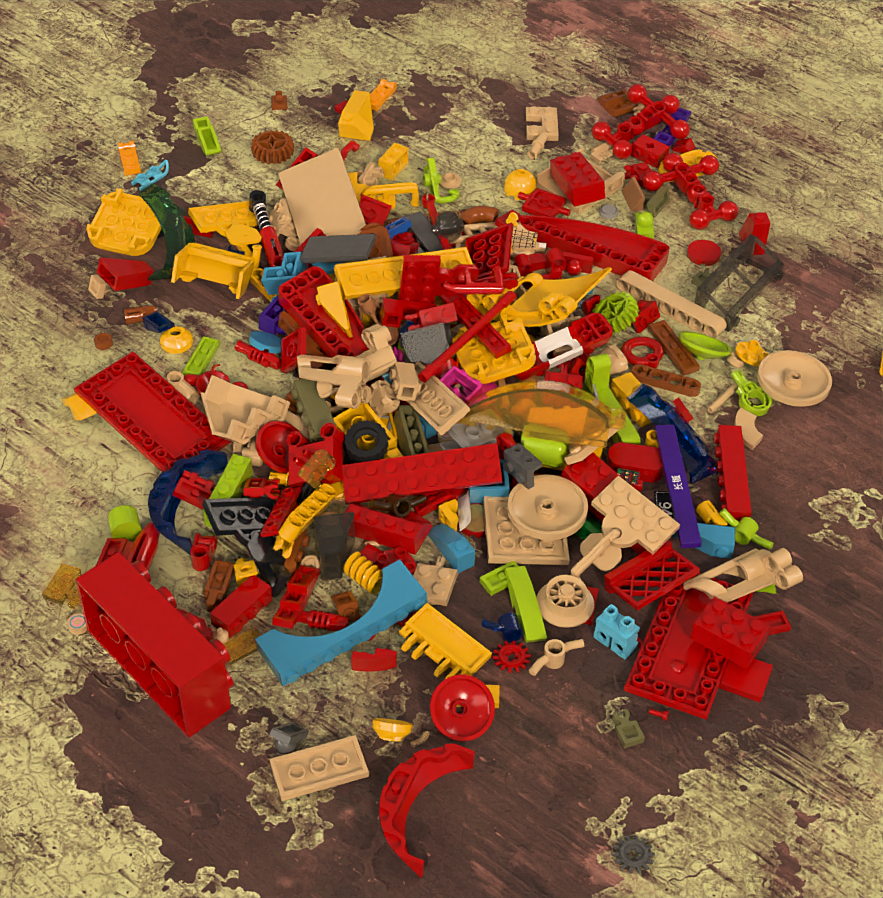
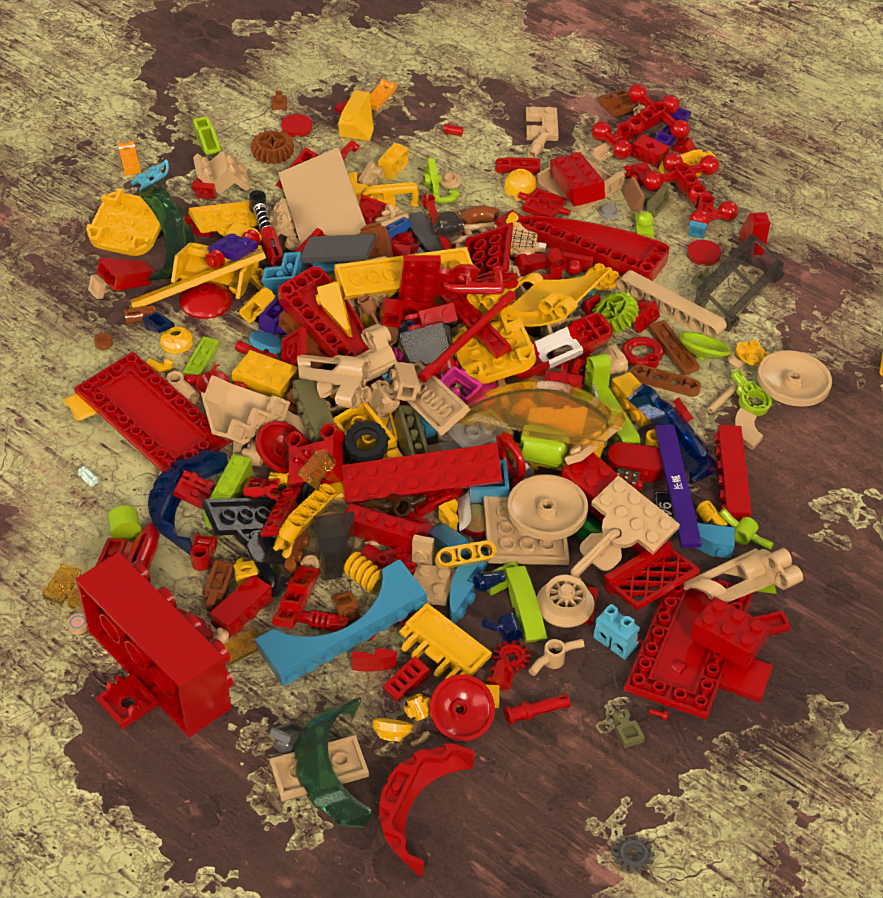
(88, 476): none -> light aqua piece
(125, 688): none -> red piece
(160, 367): none -> yellow arm
(198, 279): none -> yellow tile
(204, 190): none -> red bracket
(206, 300): none -> red dish
(222, 171): none -> tan bracket
(232, 248): none -> dark purple plate
(257, 304): none -> yellow brick
(265, 375): none -> yellow brick
(297, 125): none -> red tile
(316, 772): none -> clear green windscreen
(390, 215): none -> tan hips
(416, 669): none -> red slope
(418, 707): none -> yellow gear
(423, 550): none -> tan plate
(453, 130): none -> red pin
(463, 589): none -> dark azure slope
(474, 550): none -> yellow beam
(486, 580): none -> clear blue cone
(502, 675): none -> red tile
(512, 163): none -> red hinge
(521, 464): dark grey bracket -> none
(528, 710): none -> red pin
(608, 281): none -> yellow dish
(697, 229): none -> dark azure tile

